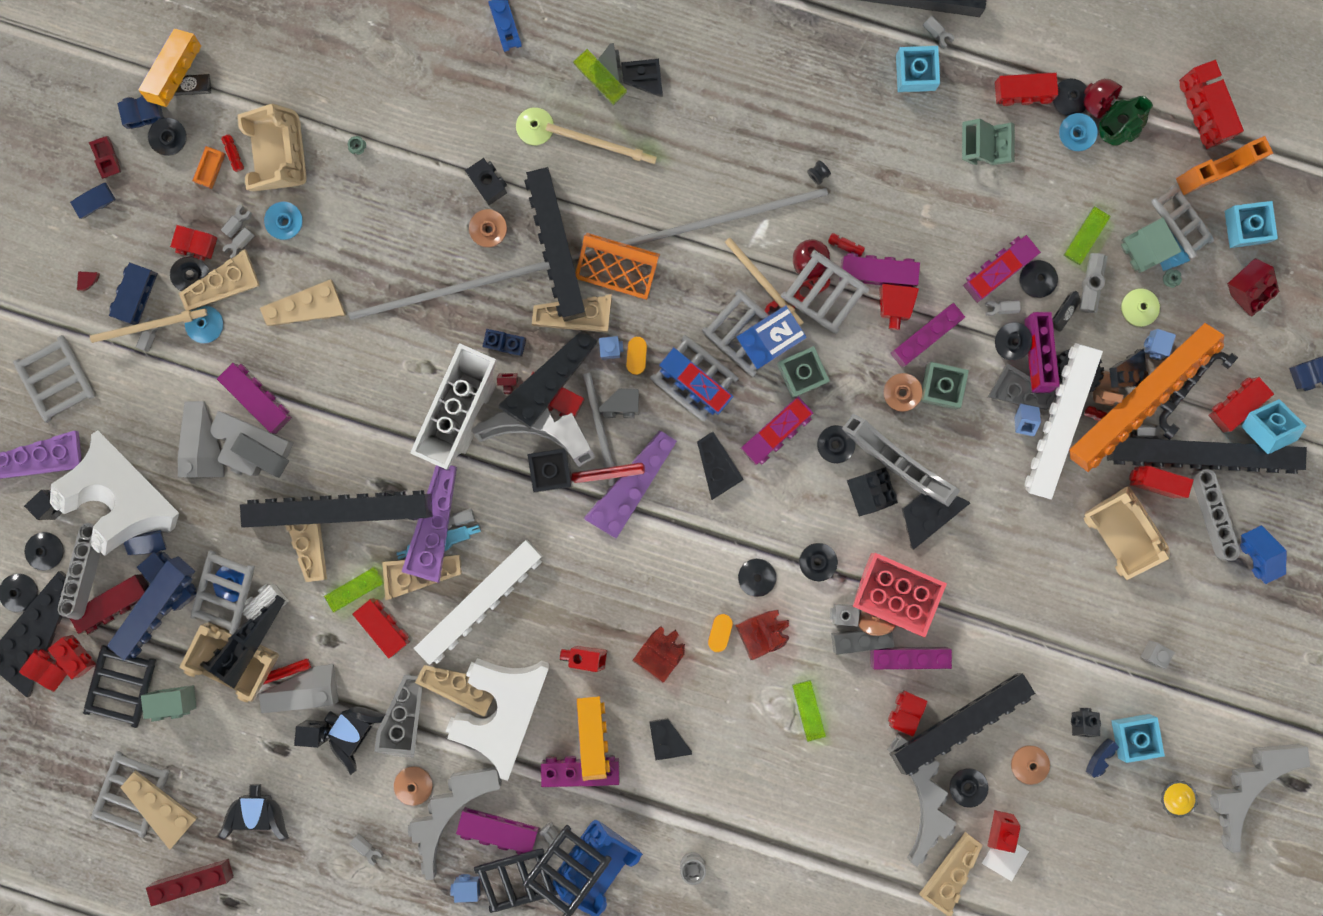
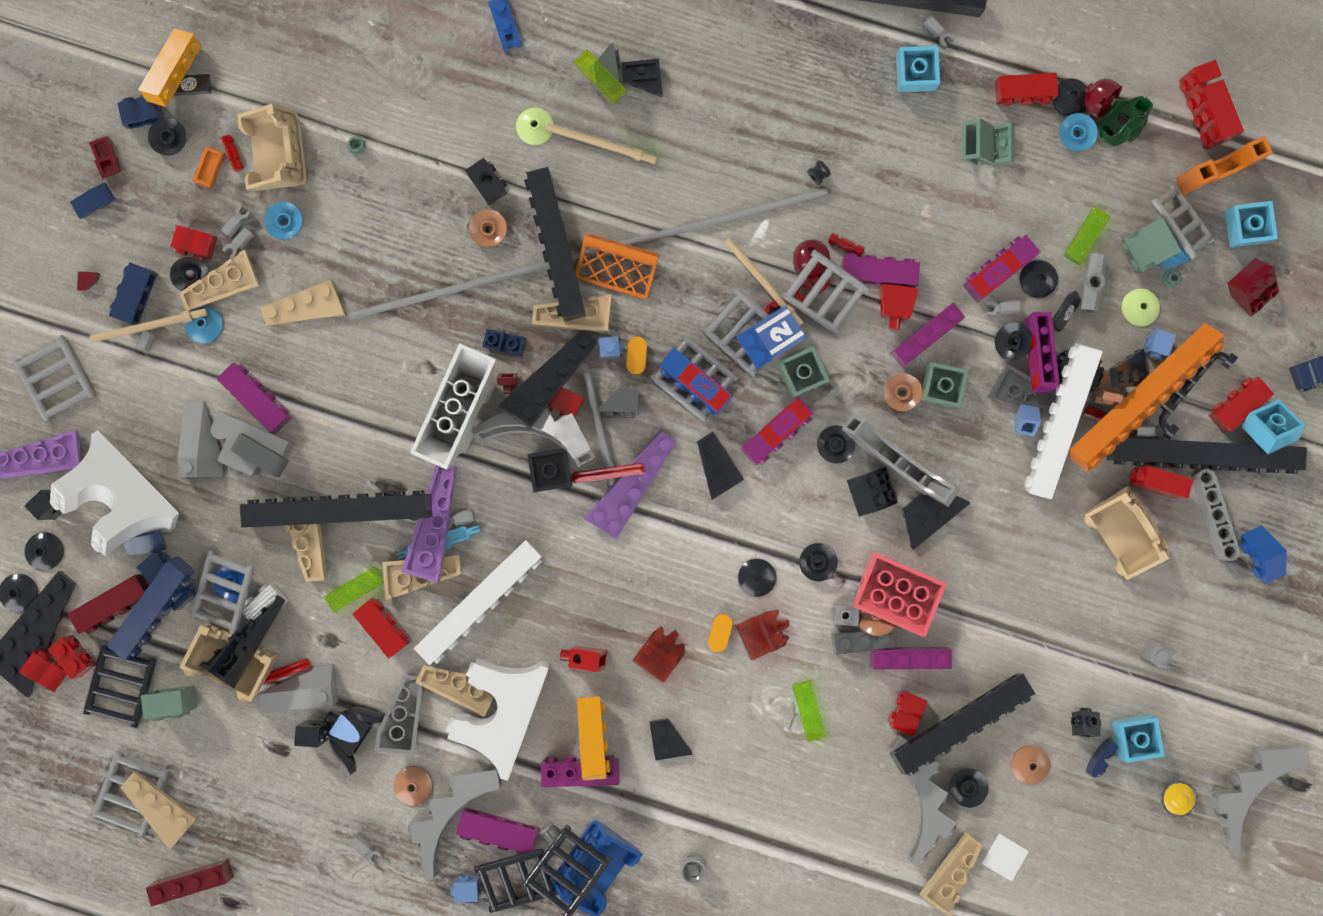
(76, 579): light grey beam -> none
(254, 813): black torso -> none
(1004, 834): red torso -> none

